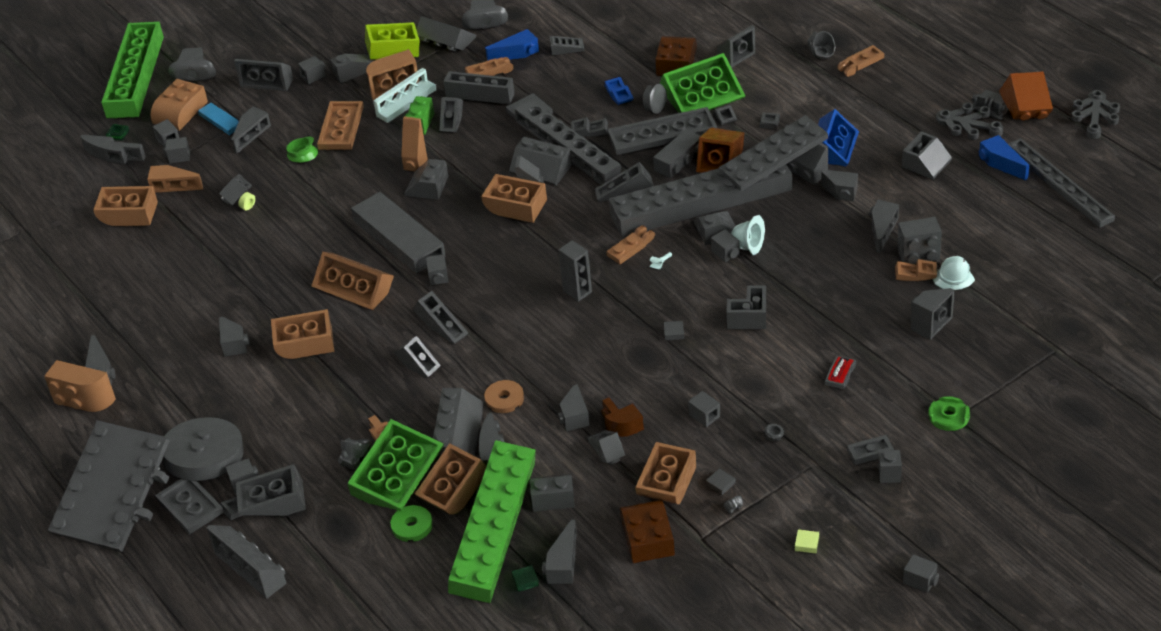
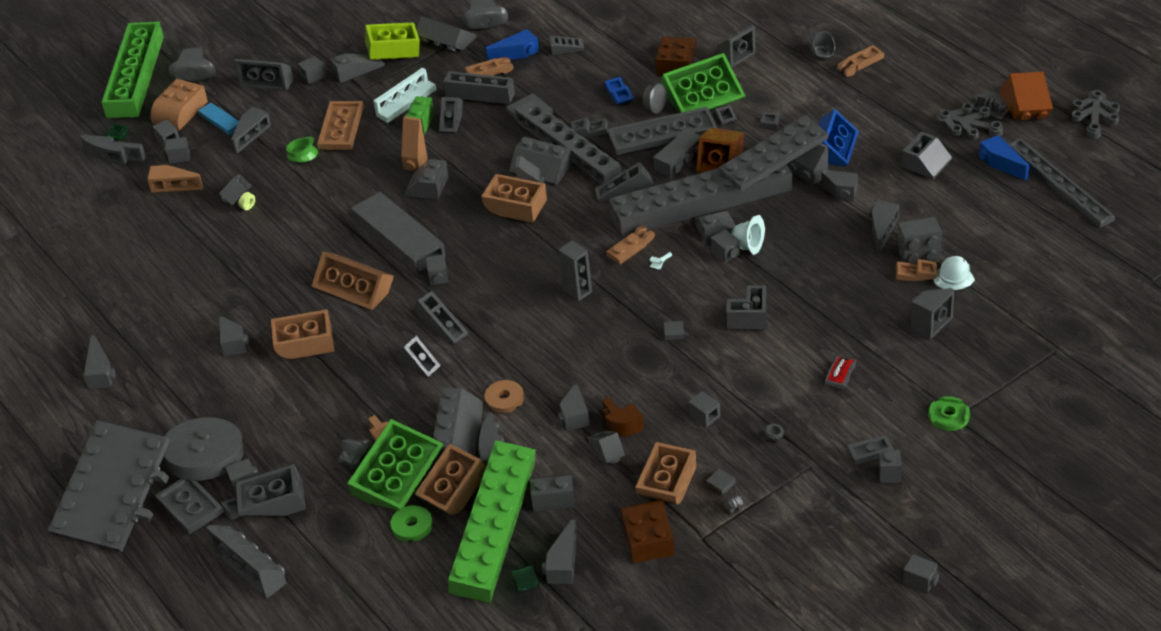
(79, 387): medium nougat brick -> none
(126, 205): medium nougat brick -> none
(389, 72): medium nougat brick -> none
(807, 541): yellowish green tile -> none

